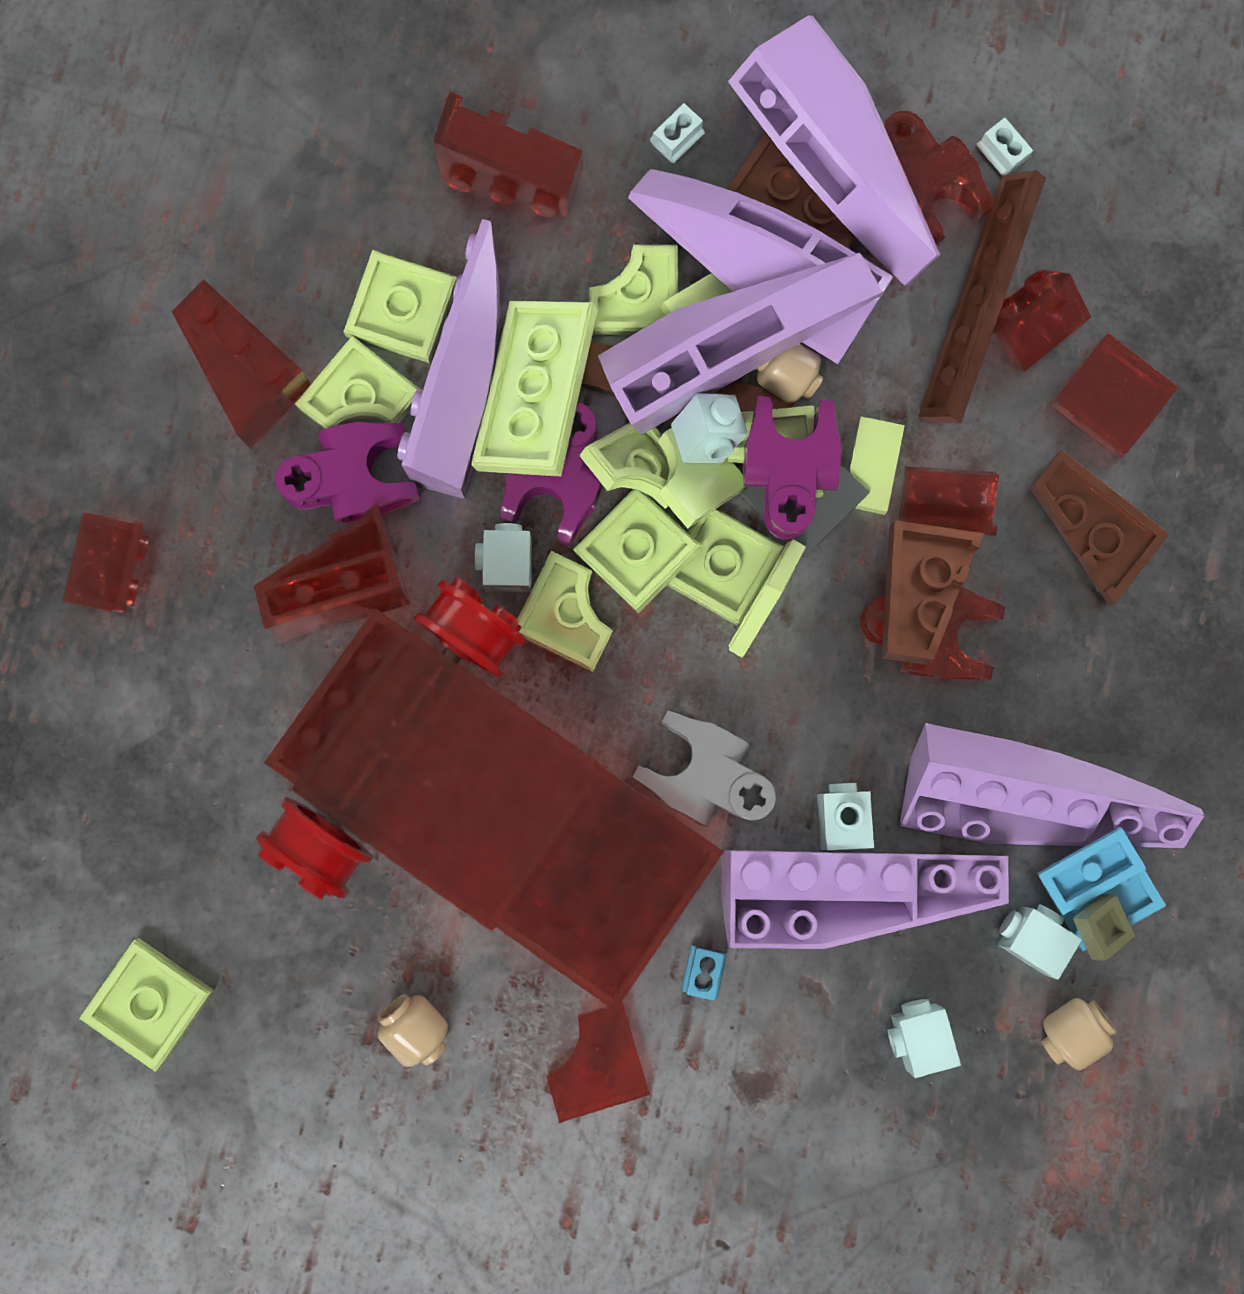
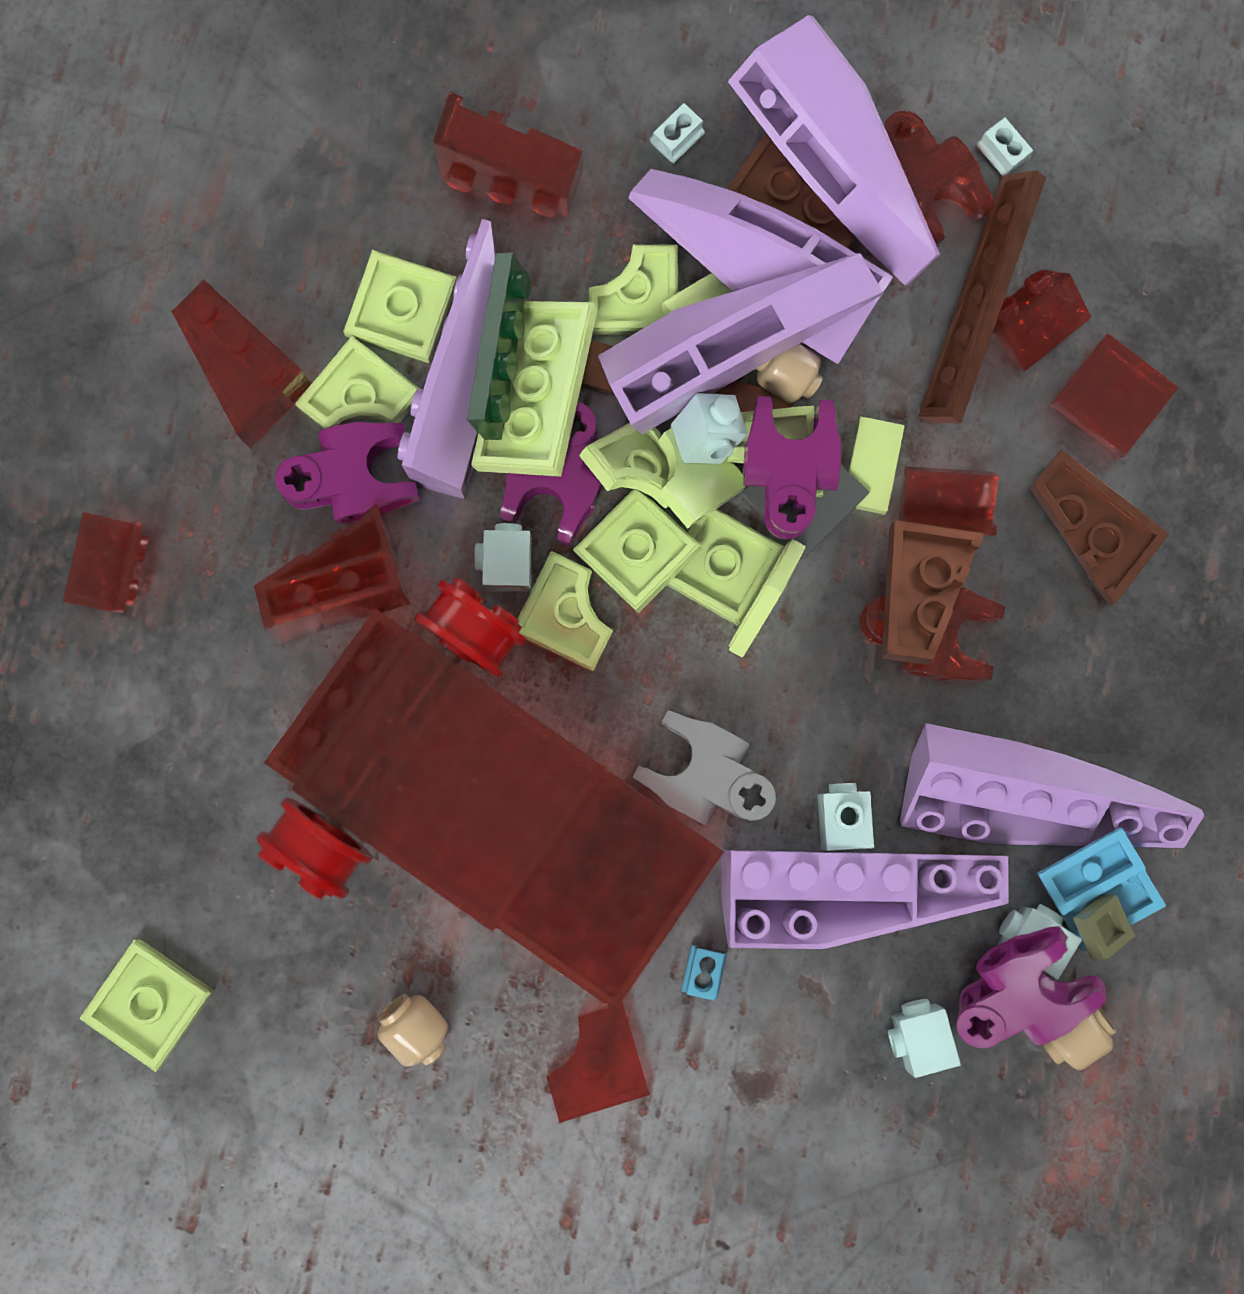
(498, 345): none -> dark green plate
(1021, 997): none -> magenta piece

